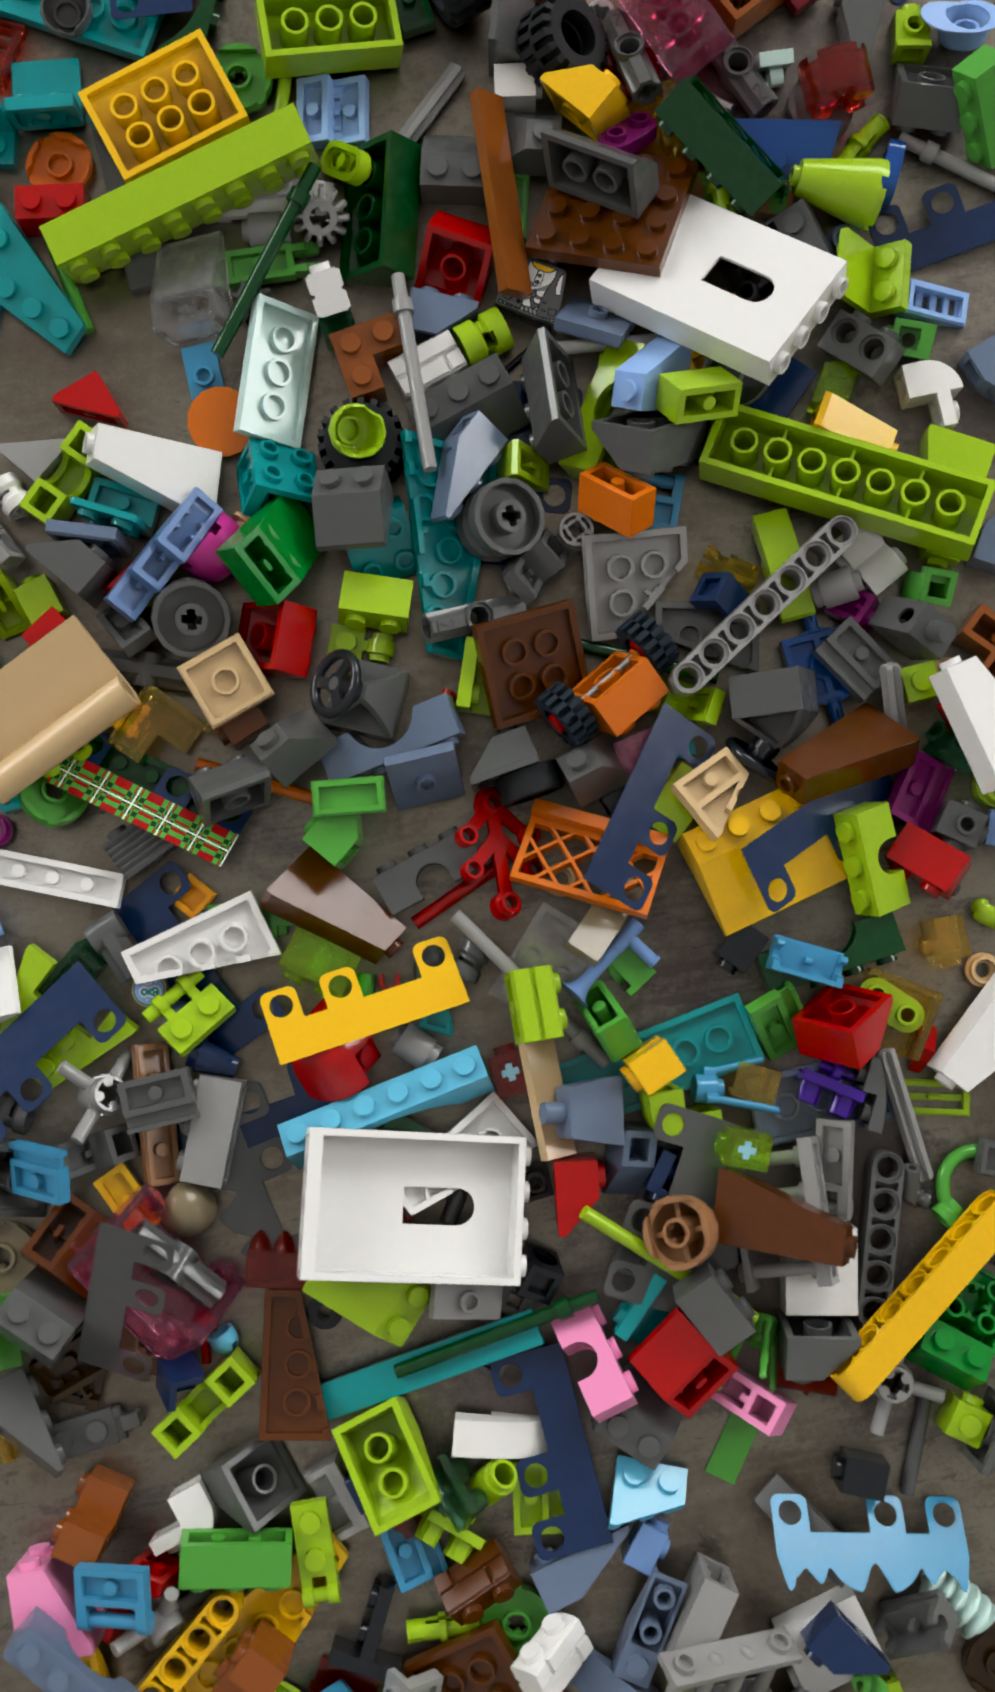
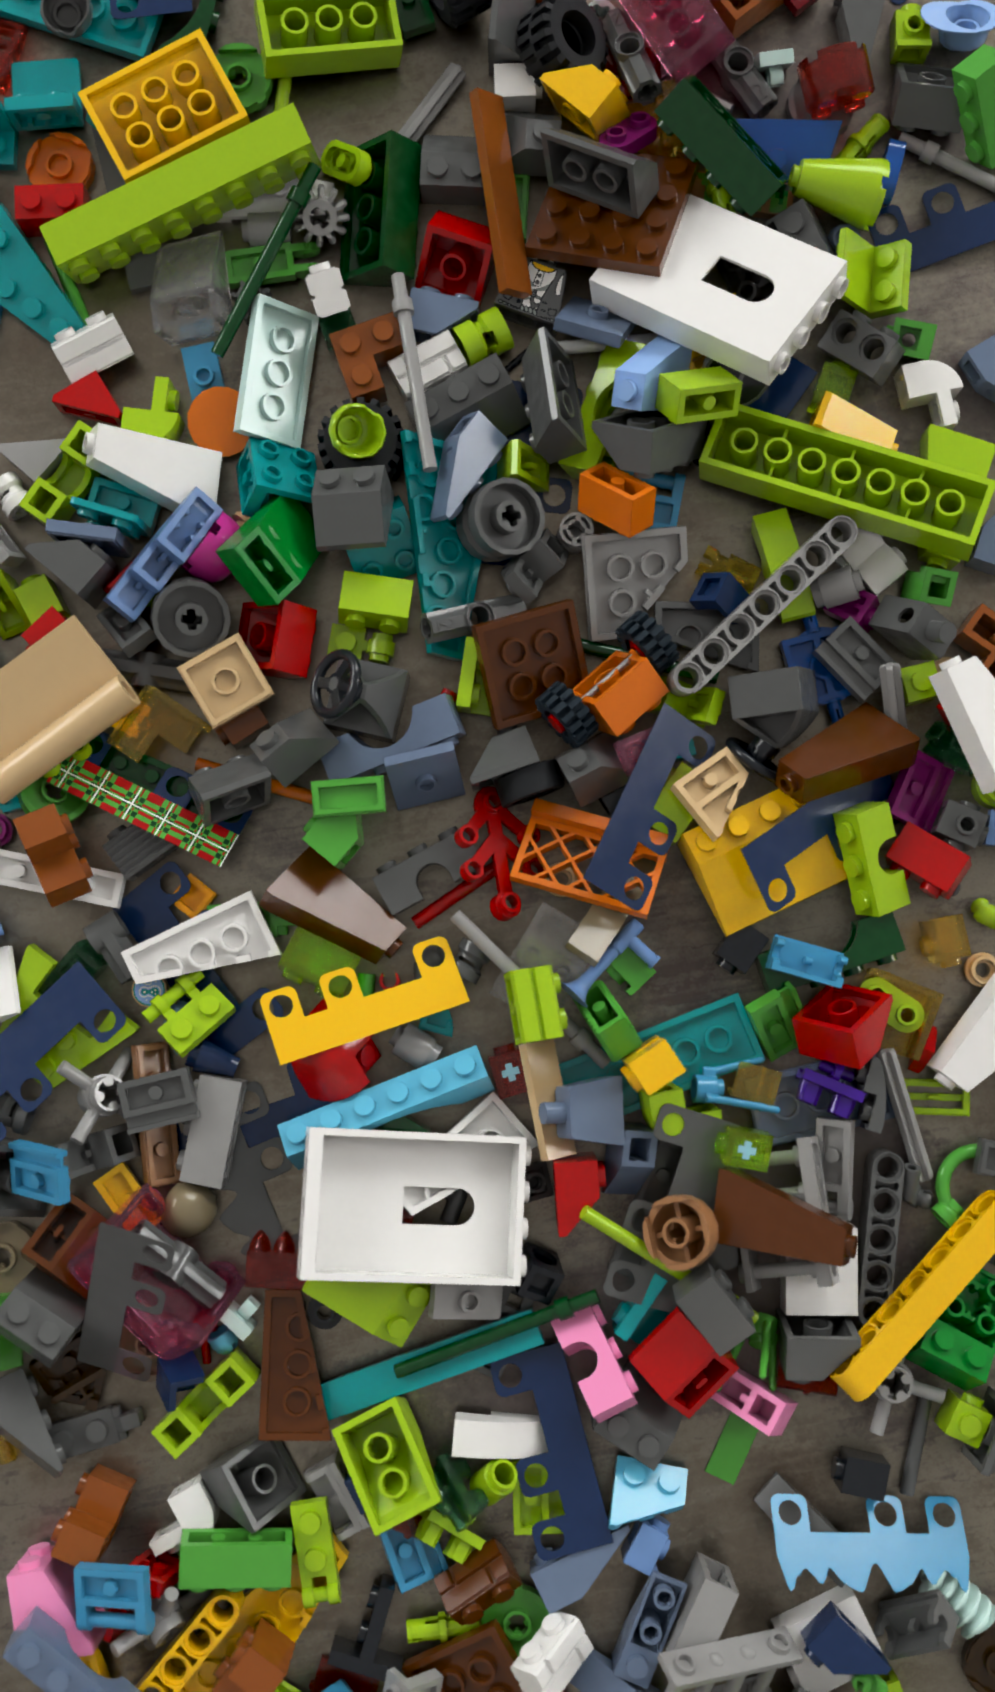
(51, 849): none -> dark orange brick
(91, 347): none -> white brick
(161, 419): none -> lime brick
(239, 1317): none -> light aqua tile
(334, 109): light blue slope -> none
(664, 1171): dark blue bracket -> none
(932, 292): light blue slope -> none

